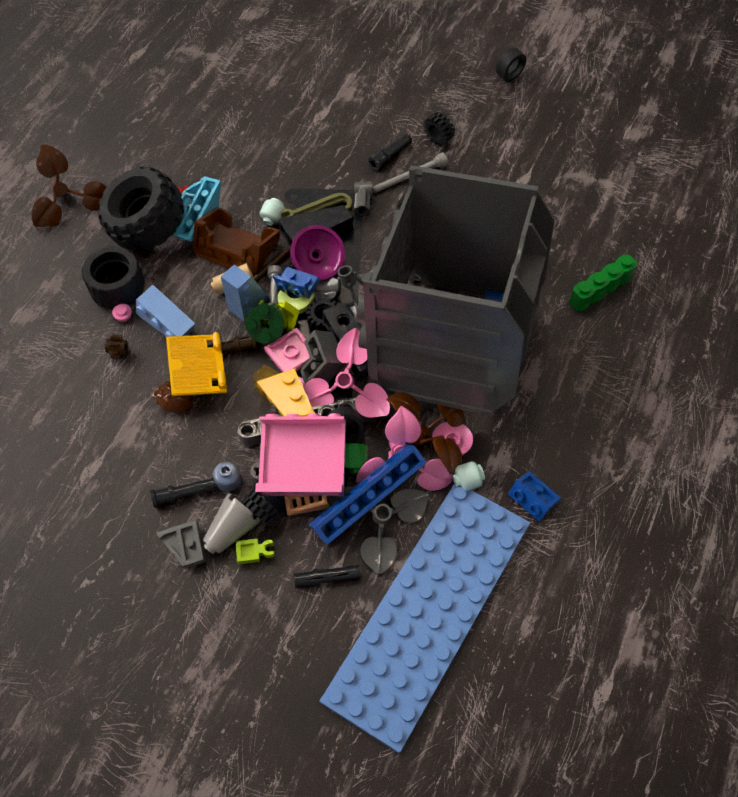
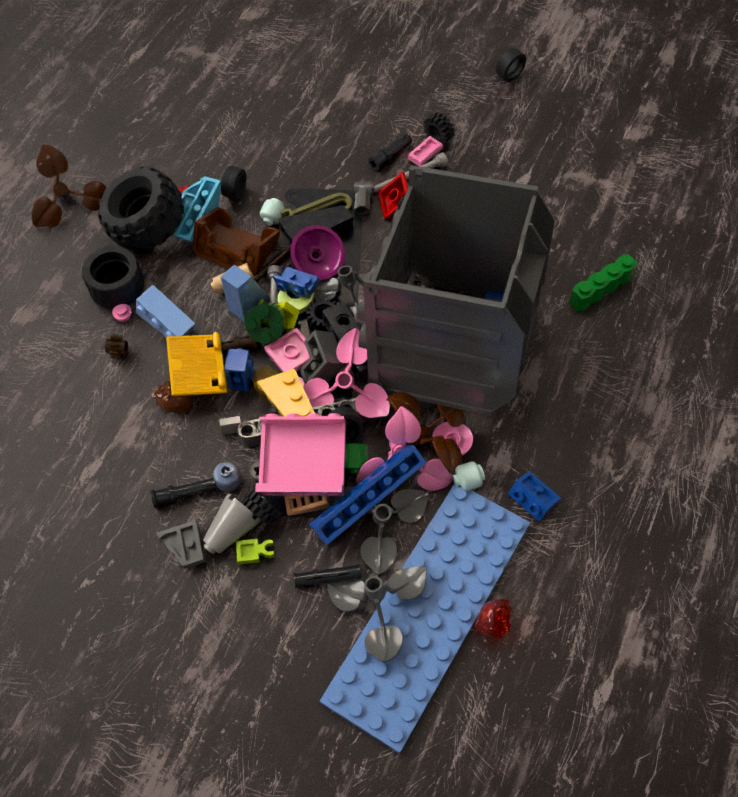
(230, 425): none -> light grey tile
(233, 182): none -> black tyre
(239, 369): none -> blue brick
(346, 596): none -> dark grey plant
(391, 194): none -> red slope
(425, 151): none -> bright pink plate
(494, 618): none -> clear red hair

